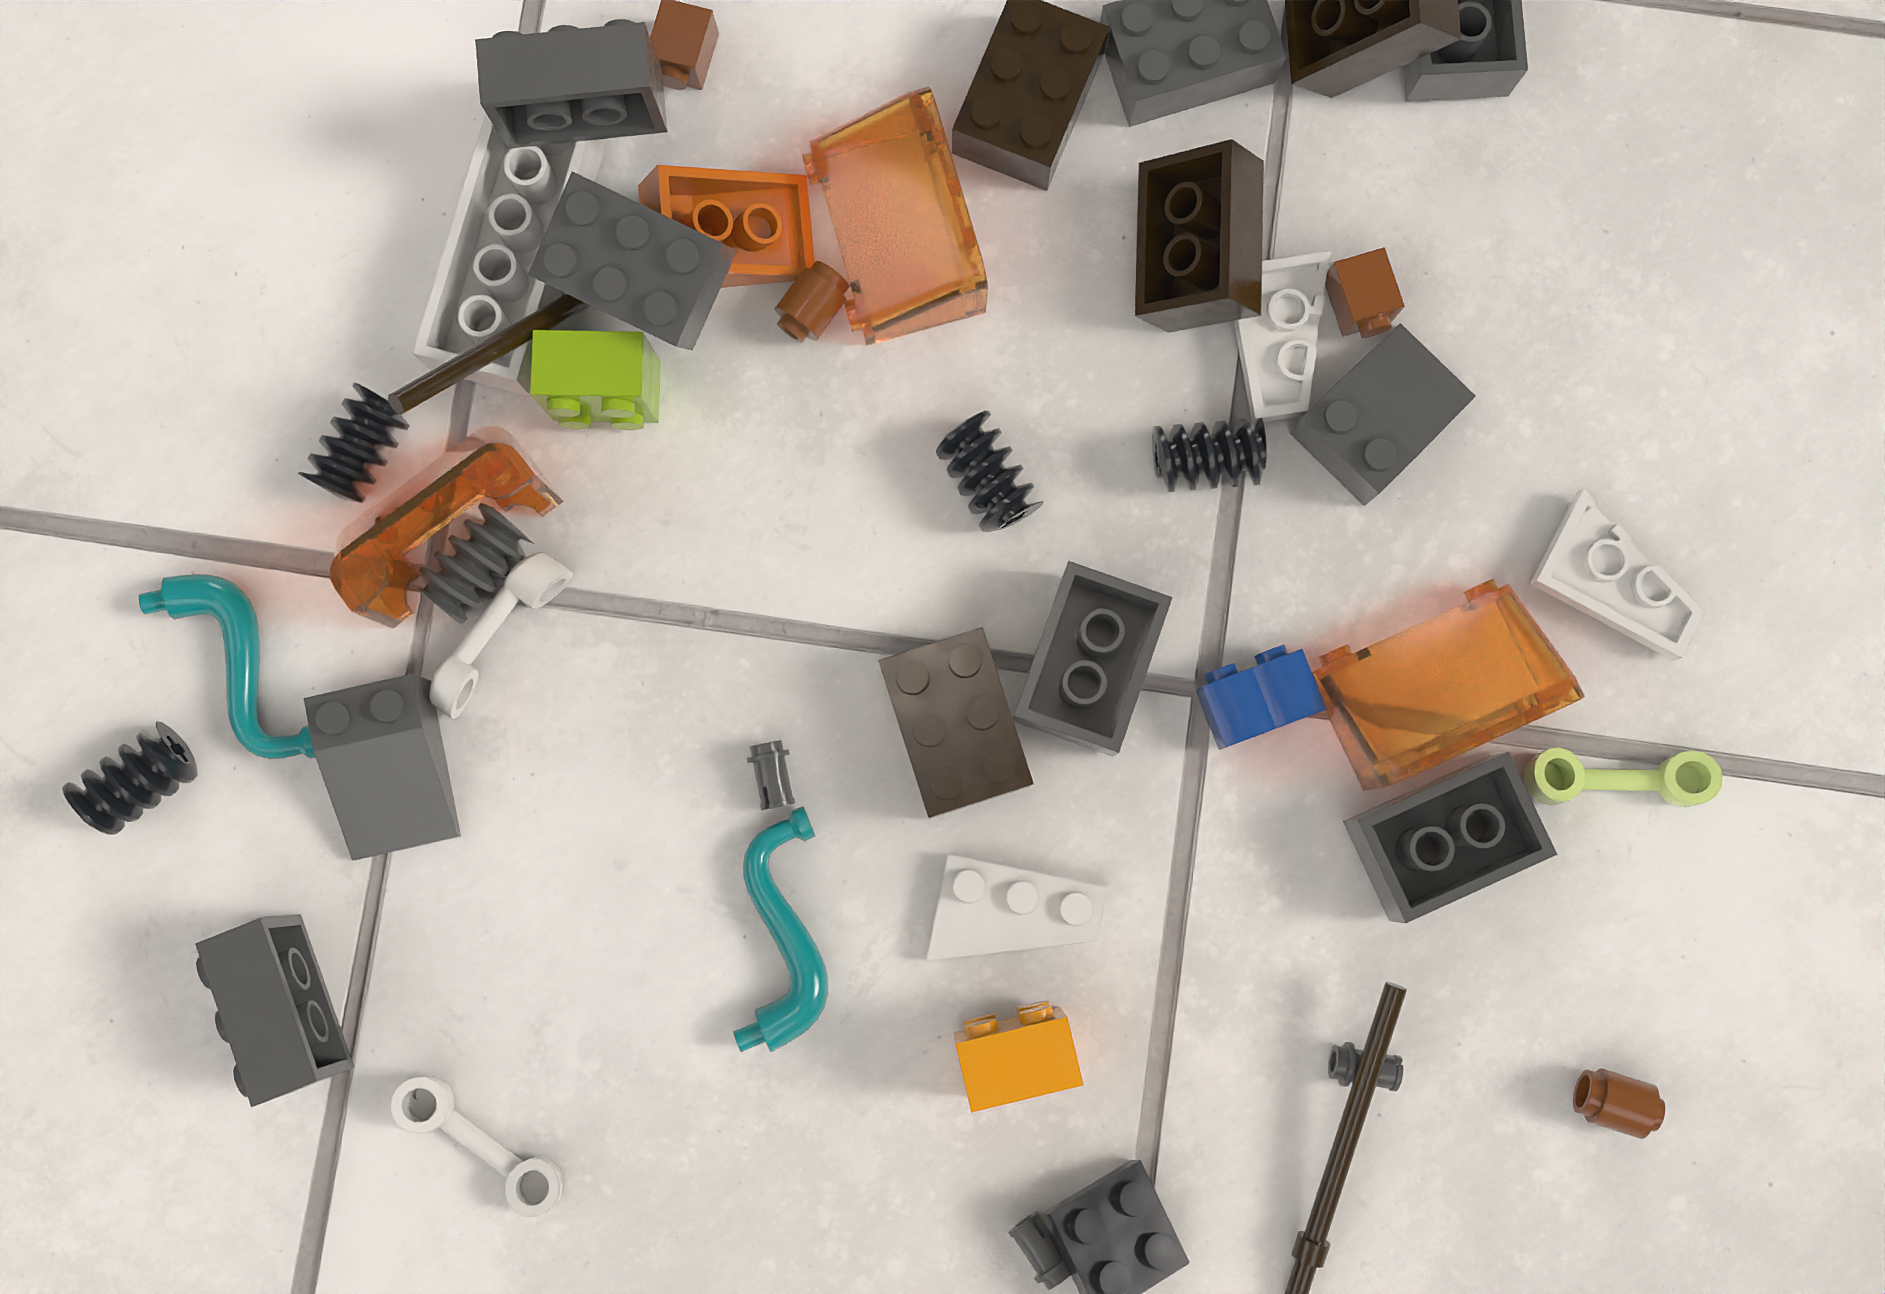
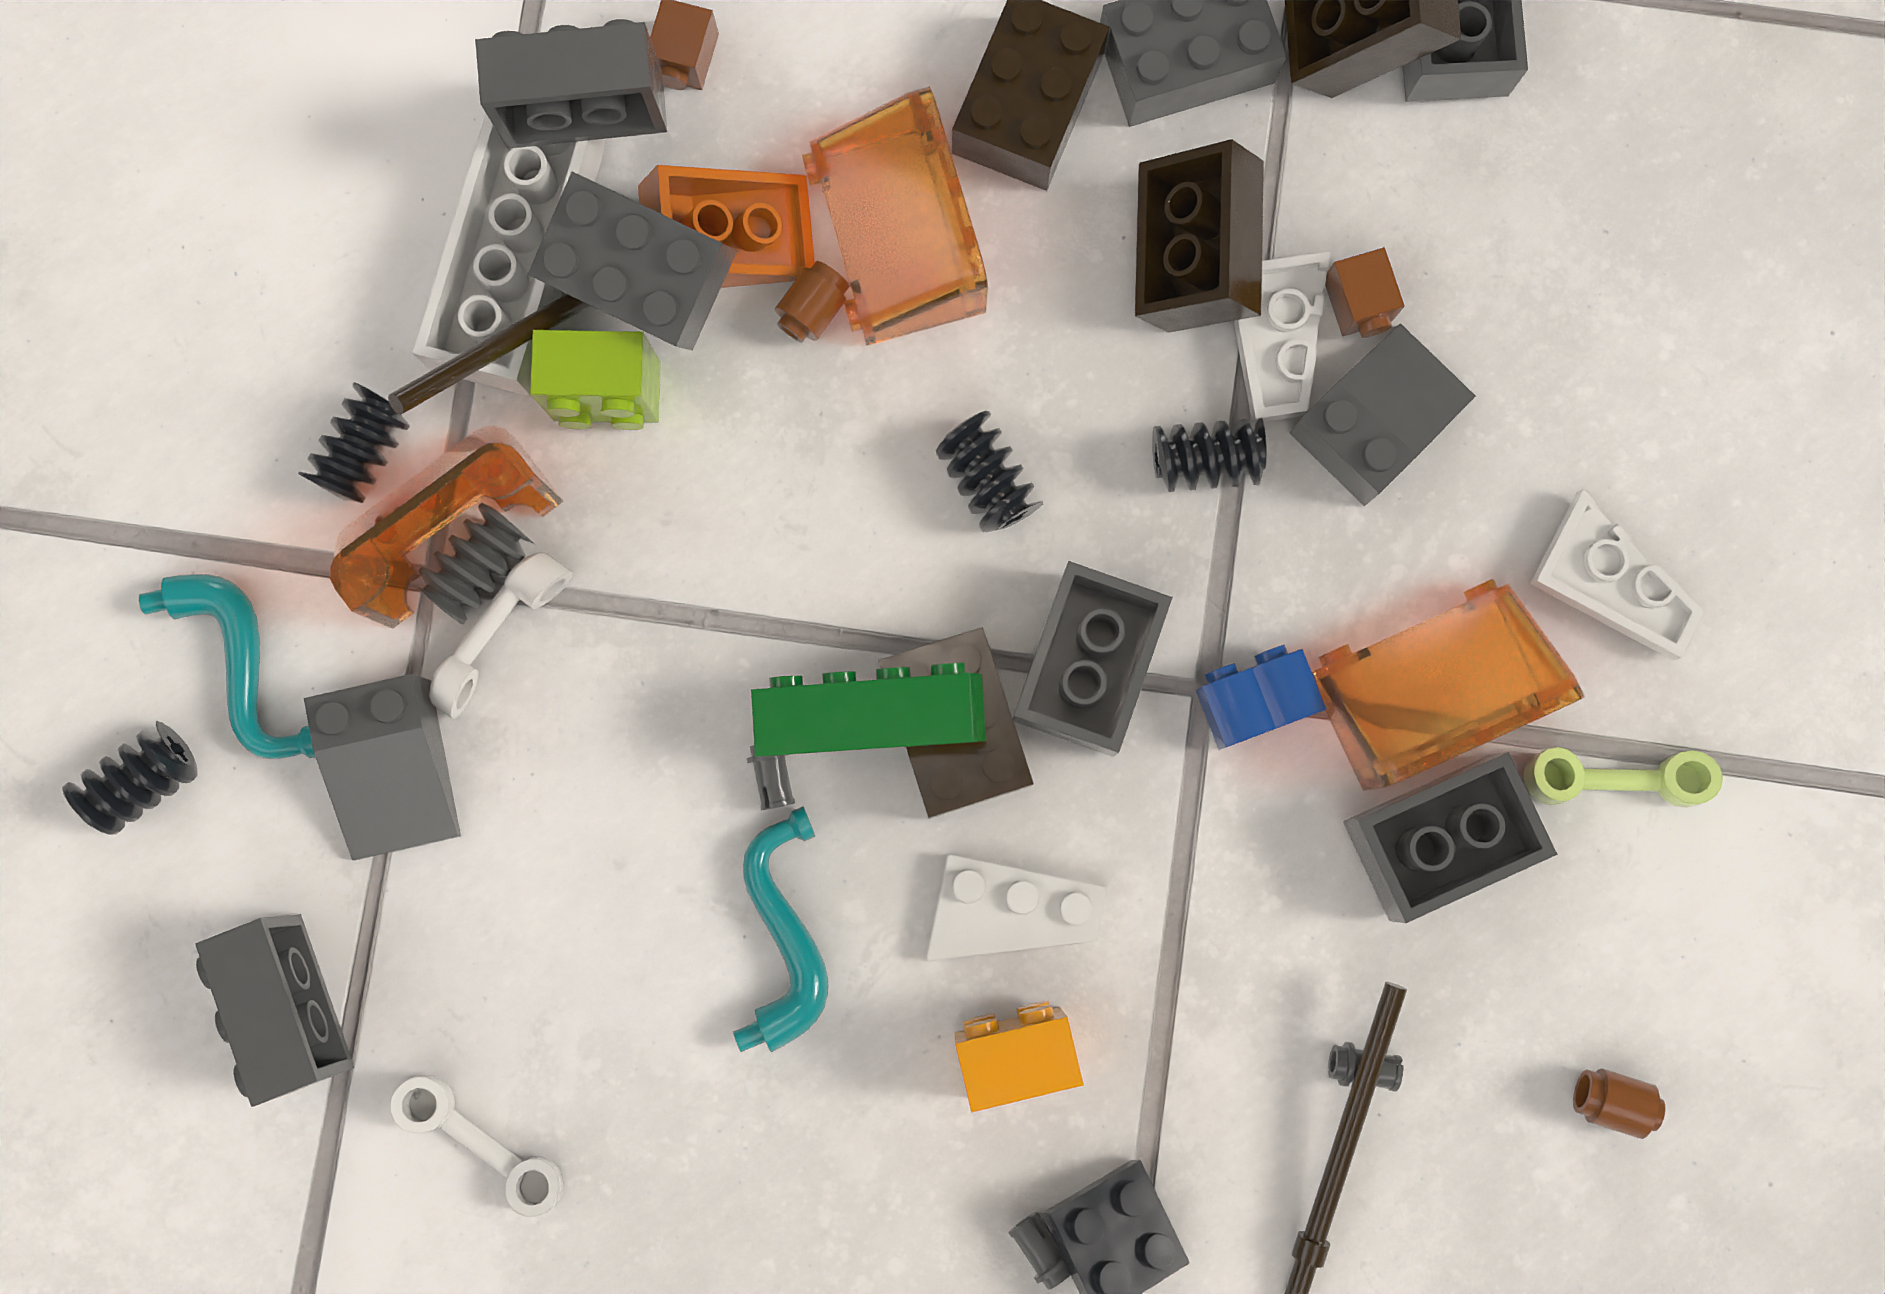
(868, 713): none -> green brick

